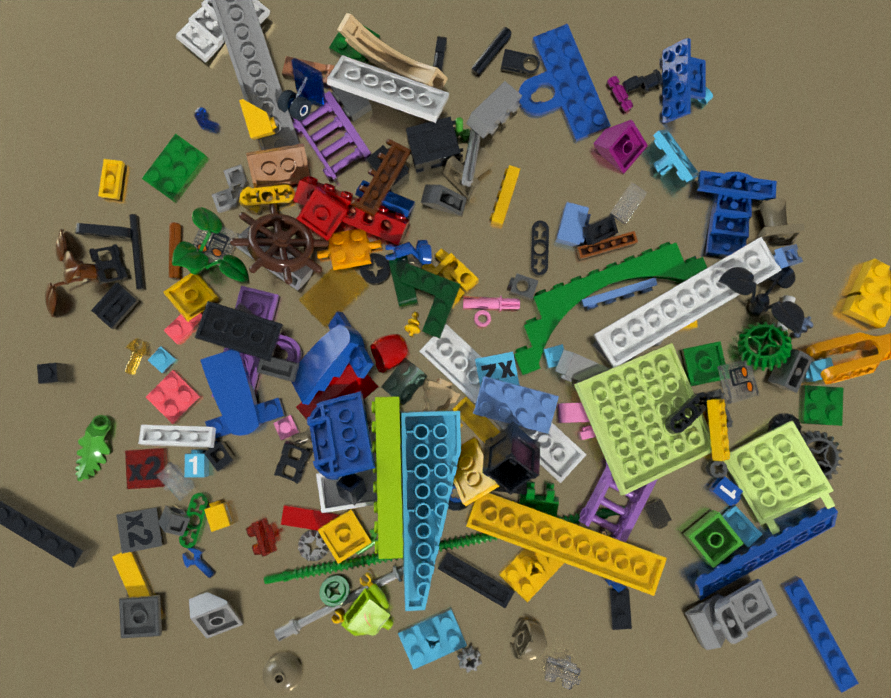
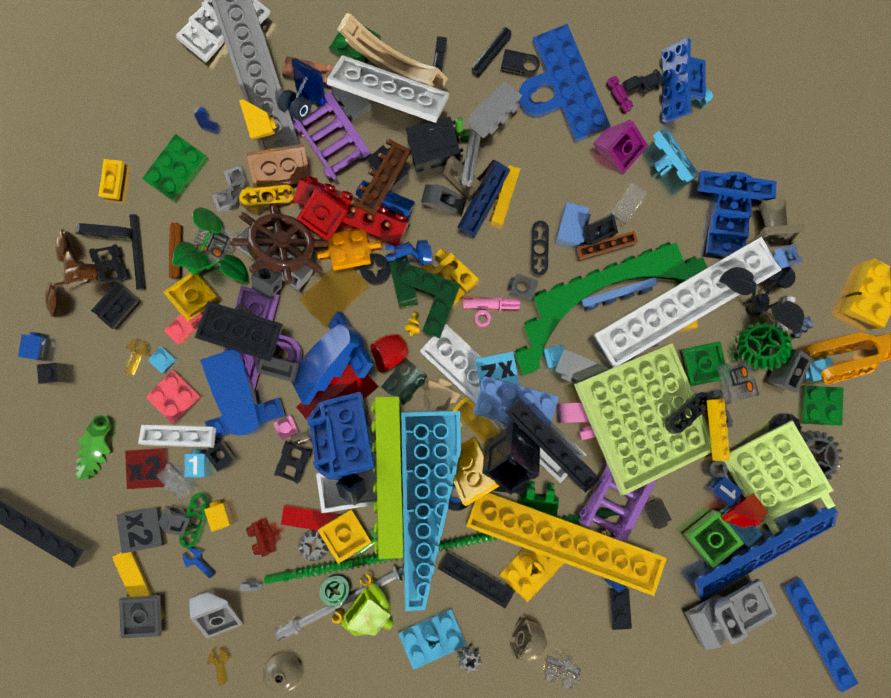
(33, 346): none -> blue brick
(219, 664): none -> clear yellow bar
(248, 585): none -> light grey tile
(266, 282): none -> dark grey brick
(483, 198): none -> dark blue plate
(551, 444): none -> black plate
(746, 512): none -> red slope

